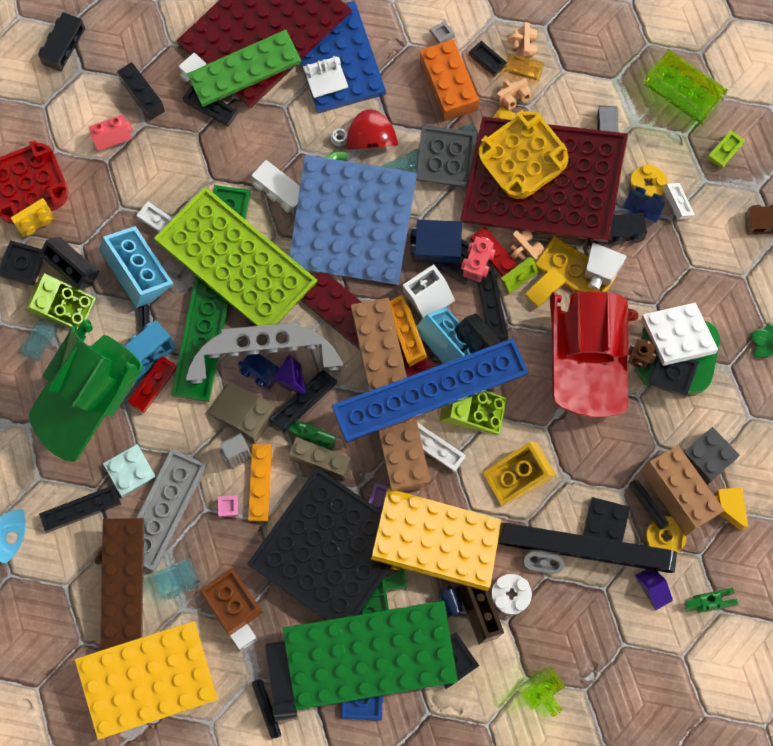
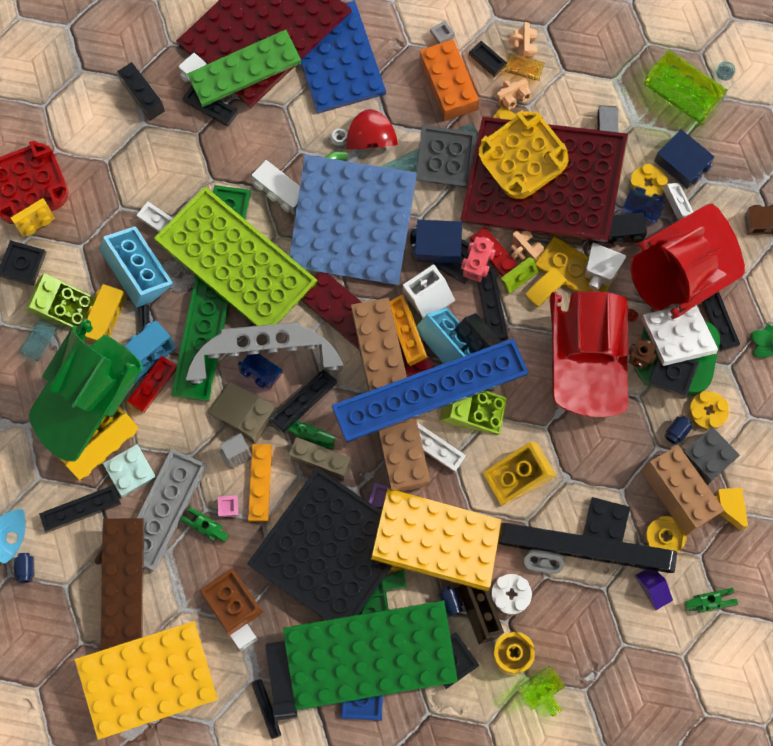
(24, 568): none -> dark blue brick
(61, 41): black brick -> none
(69, 263): black brick -> none
(105, 312): none -> yellow brick
(106, 439): none -> yellow slope
(111, 132): coral brick -> none
(176, 578): clear light blue brick -> none
(212, 532): none -> green hinge
(291, 375): dark purple slope -> none
(325, 76): white hinge -> none
(513, 641): none -> yellow brick
(648, 504): black axle -> none
(678, 430): none -> dark blue brick
(684, 159): none -> dark blue brick
(687, 261): none -> red piece
(718, 405): none -> yellow plate
(719, 318): none -> black tile
(725, 71): none -> clear light blue tile
(726, 149): lime plate -> none

